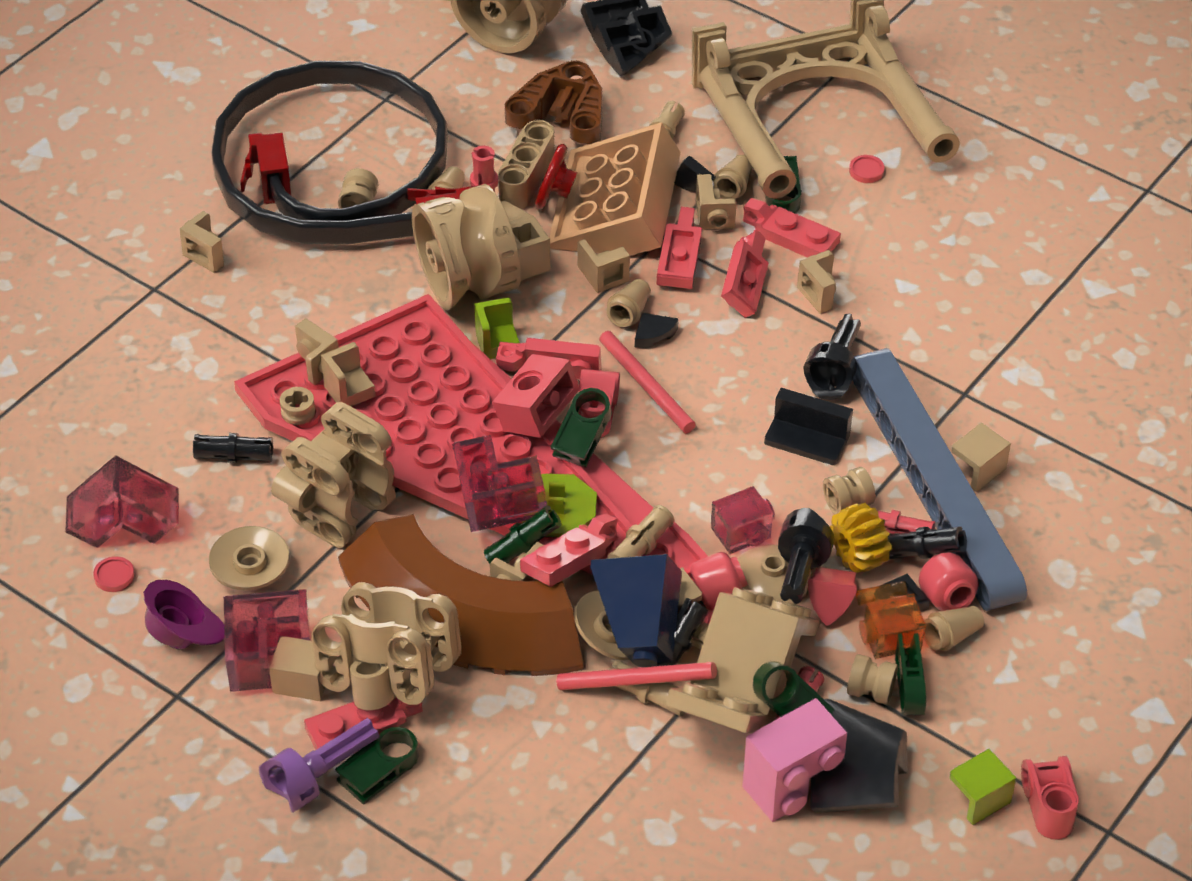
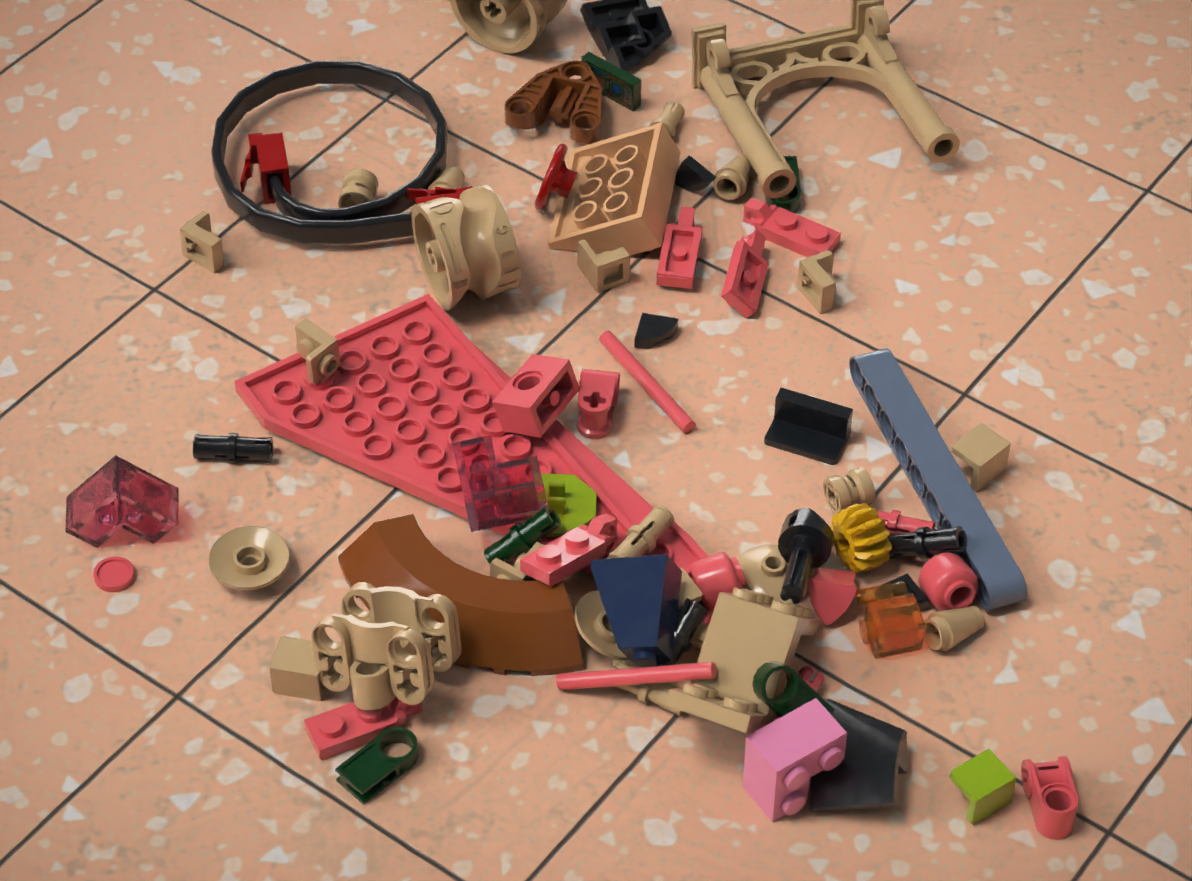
(179, 616): magenta piece -> none
(253, 631): clear pink brick -> none
(296, 775): medium lavender piece -> none
(300, 414): tan bush -> none
(332, 470): tan piece -> none
(345, 377): tan panel -> none
(483, 167): coral pin -> none
(494, 325): lime panel -> none
(526, 164): tan beam -> none
(531, 241): tan slope -> none
(580, 435): dark green piece -> none
(581, 356): coral hinge -> none
(615, 82): none -> dark green tile
(627, 304): tan cone -> none
(711, 210): tan bracket -> none
(742, 519): clear pink brick -> none
(833, 362): black piece -> none
(866, 169): coral piece -> none
(868, 678): tan wheel -> none
(910, 677): dark green piece -> none

